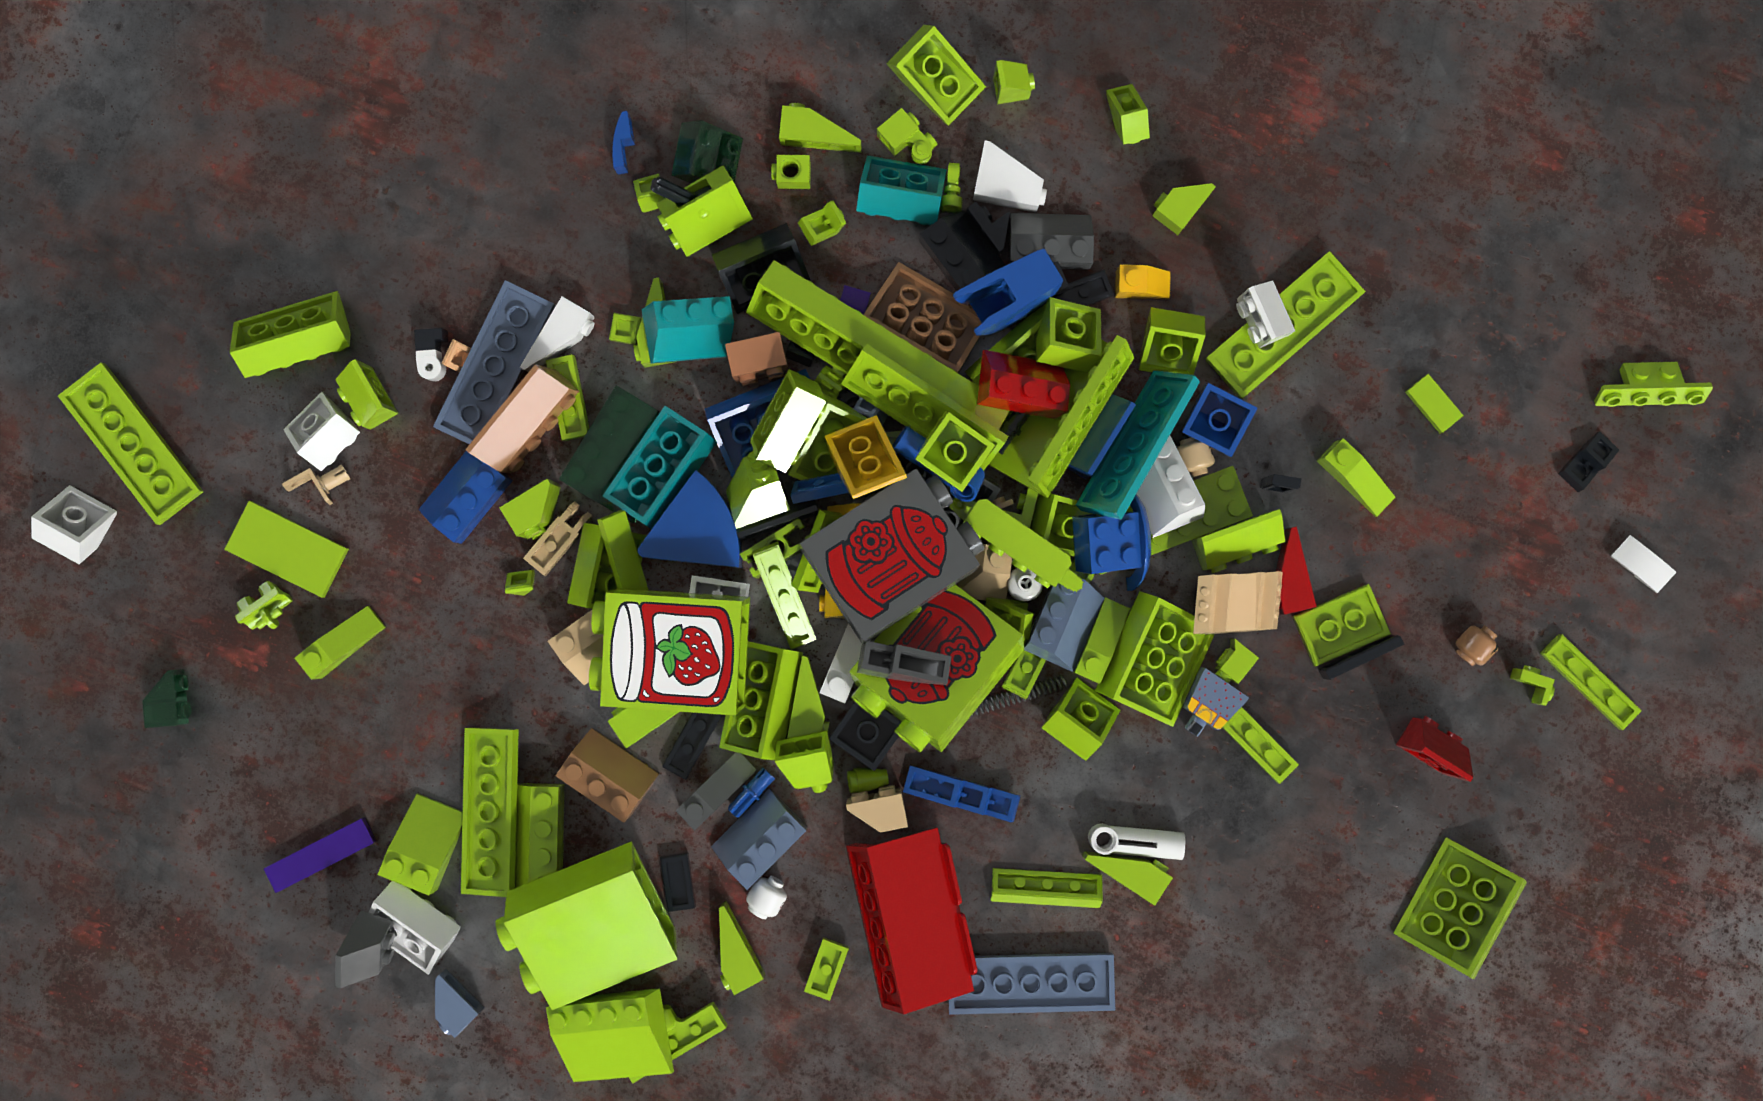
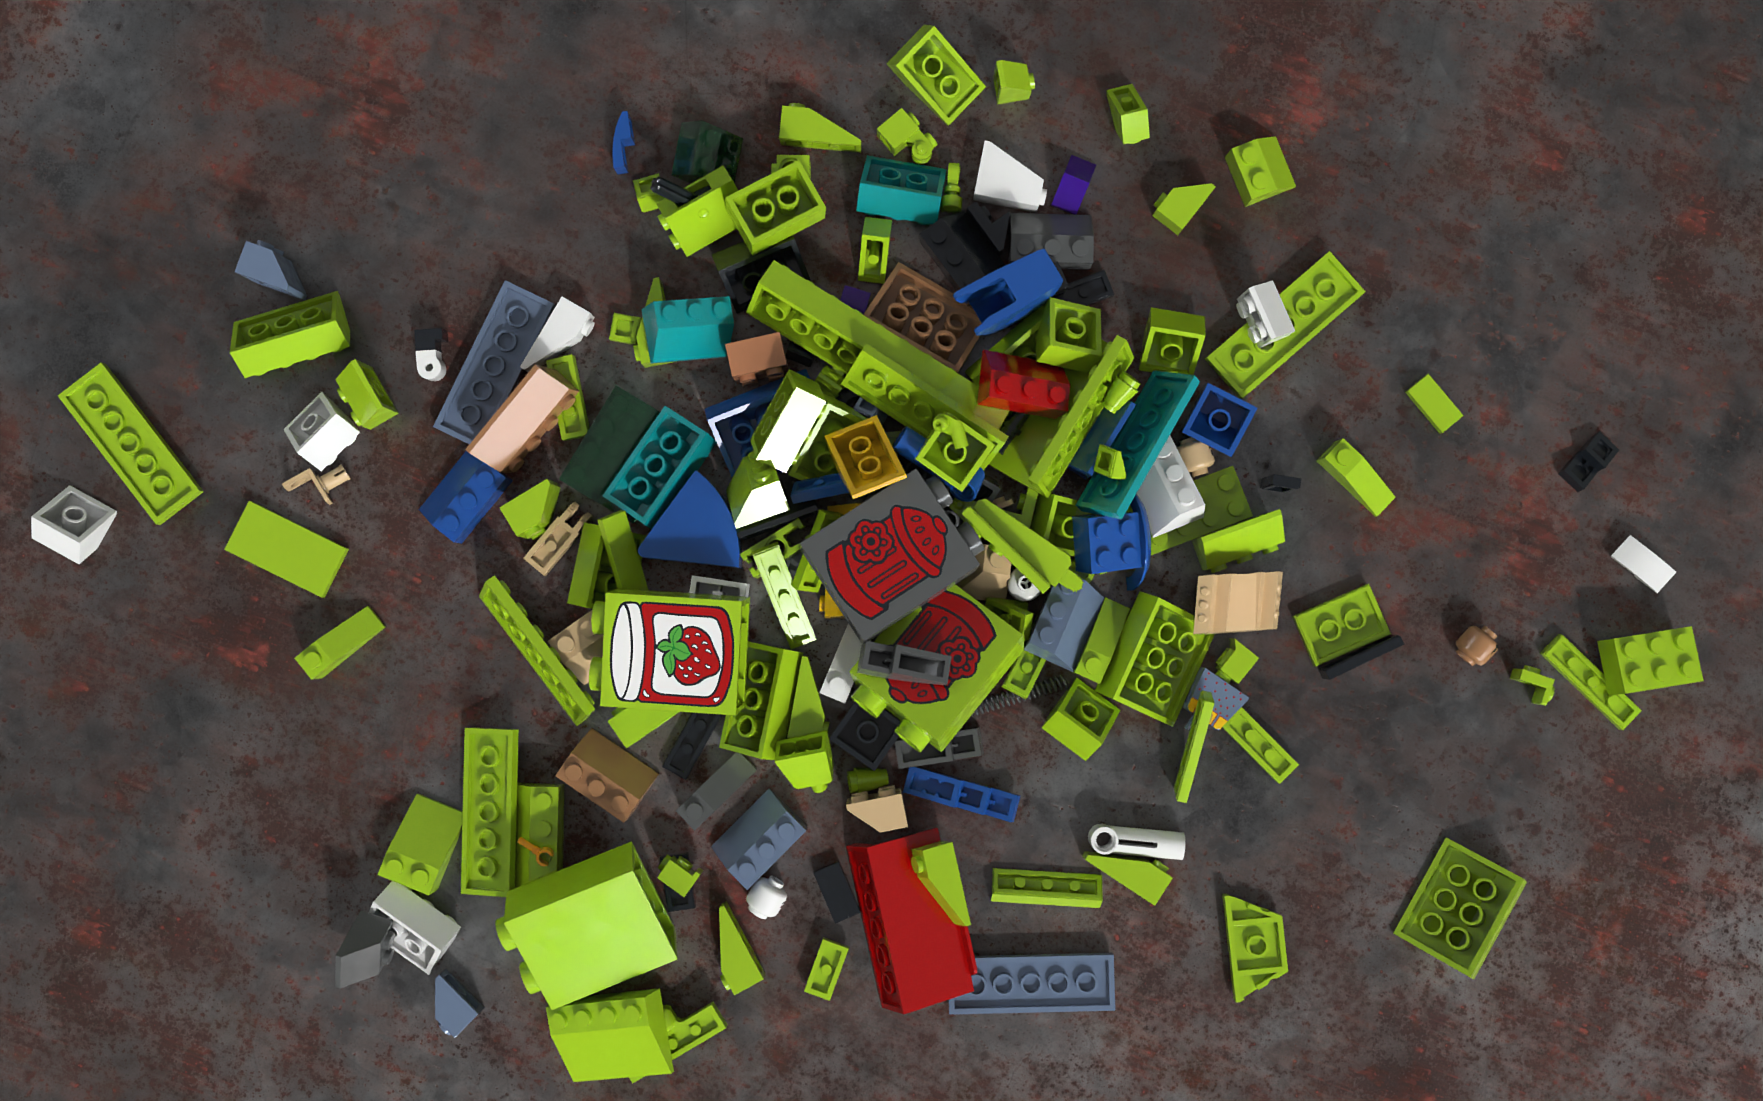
(167, 701): clear green slope -> none
(265, 609): lime hips -> none
(269, 268): none -> sand blue slope
(320, 855): dark purple tile -> none
(456, 355): light nougat slope -> none
(520, 582): lime slope -> none
(530, 643): none -> lime plate
(536, 850): none -> light orange hand
(678, 874): none -> lime brick
(751, 792): blue axle -> none
(775, 207): none -> lime brick
(822, 223): lime bracket -> none
(836, 892): none -> black tile
(874, 250): none -> lime slope
(939, 873): none -> lime slope
(952, 426): none -> lime arm
(964, 745): none -> dark grey slope
(1006, 549): none -> lime tile
(1073, 185): none -> dark purple slope
(1110, 463): none -> lime slope
(1120, 391): none -> lime cone
(1142, 282): yellow slope -> none
(1193, 746): none -> lime tile
(1254, 945): none -> lime wing
(1259, 170): none -> lime slope
(1296, 584): red slope -> none
(1436, 748): red slope -> none
(1650, 661): none -> lime brick
(1652, 385): lime bracket -> none

